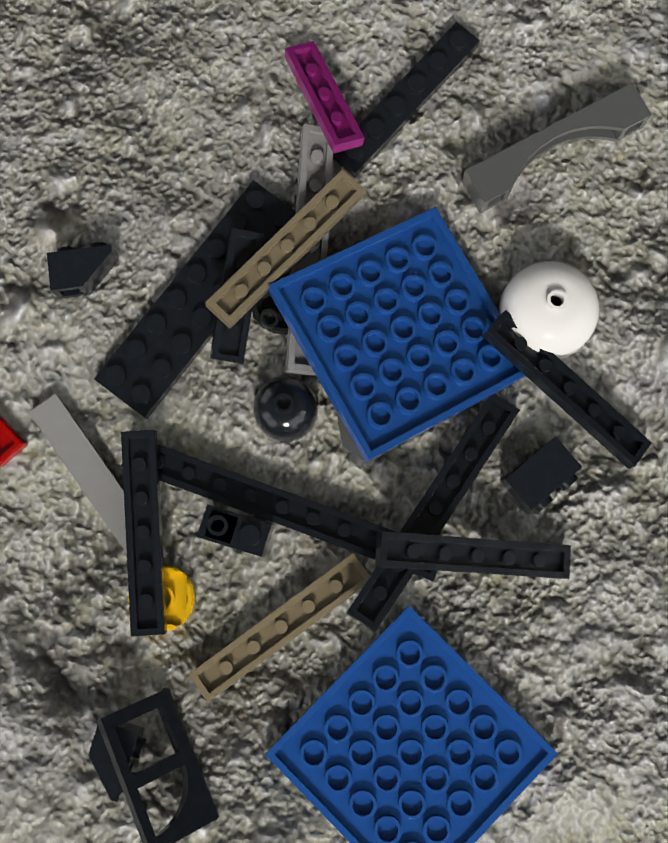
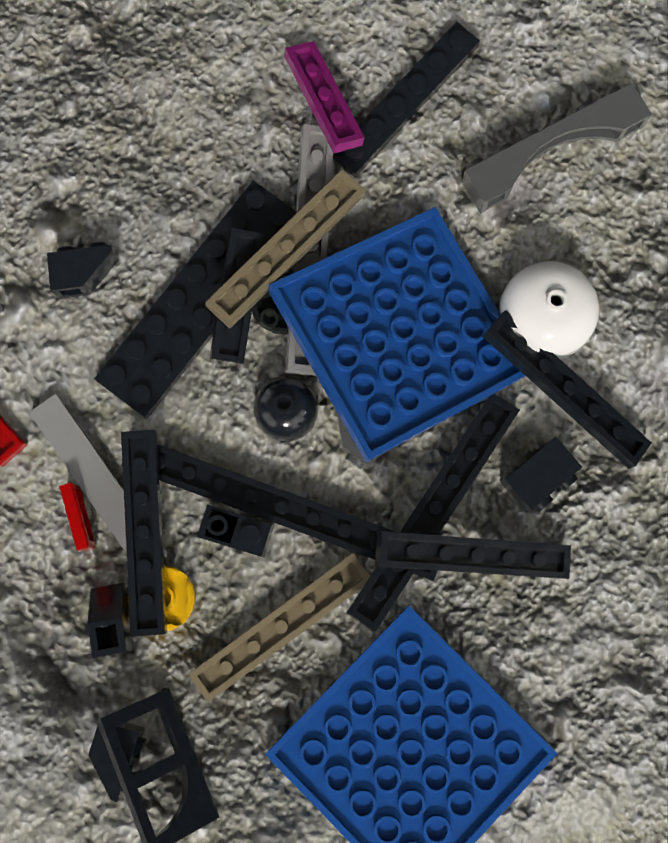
(77, 517): none -> red tile
(109, 621): none -> black slope

